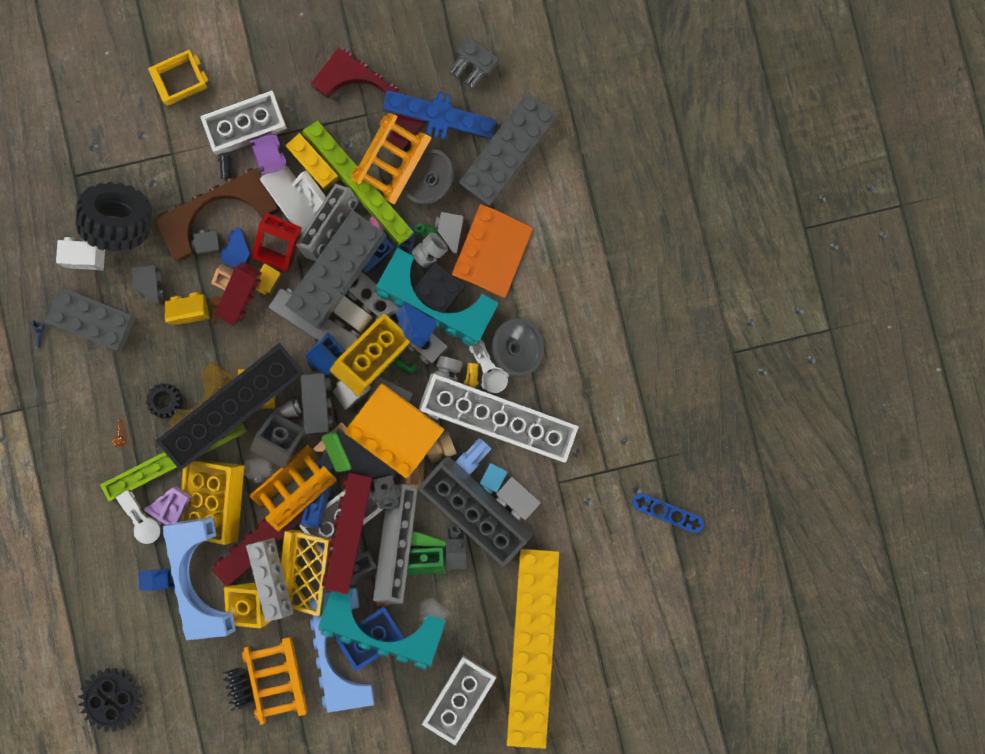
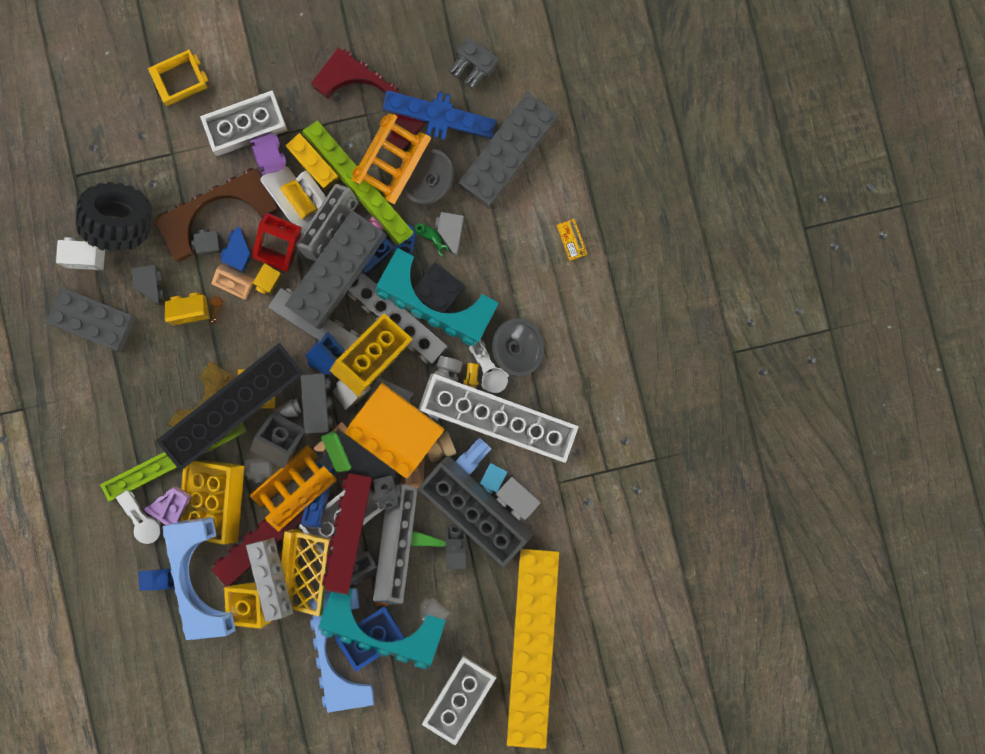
(38, 331): dark blue hand -> none
(100, 714): black gear -> none
(119, 440): clear orange hand -> none
(153, 397): black tyre -> none
(225, 166): black pin -> none
(238, 294): dark red brick -> none
(238, 688): black piece -> none
(295, 685): light orange fence -> none
(298, 199): none -> yellow tile
(352, 314): white beam -> none
(410, 370): green arm -> none
(415, 324): blue slope -> none
(426, 561): green brick -> none
(428, 251): light grey wheel -> none
(492, 251): orange slope -> none
(571, 239): none -> tile
(668, 511): blue beam -> none

